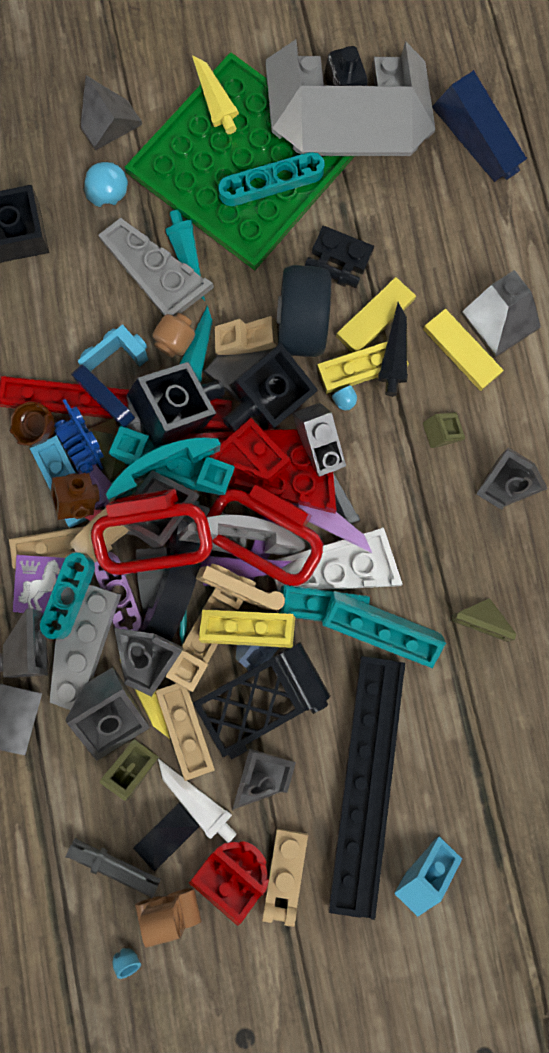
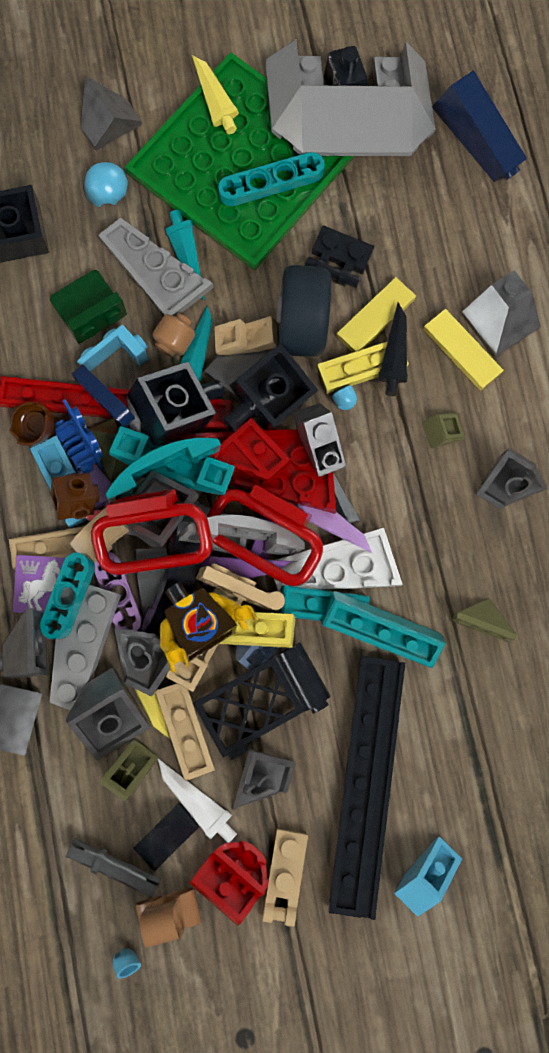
(88, 306): none -> dark green bracket
(198, 623): none -> torso

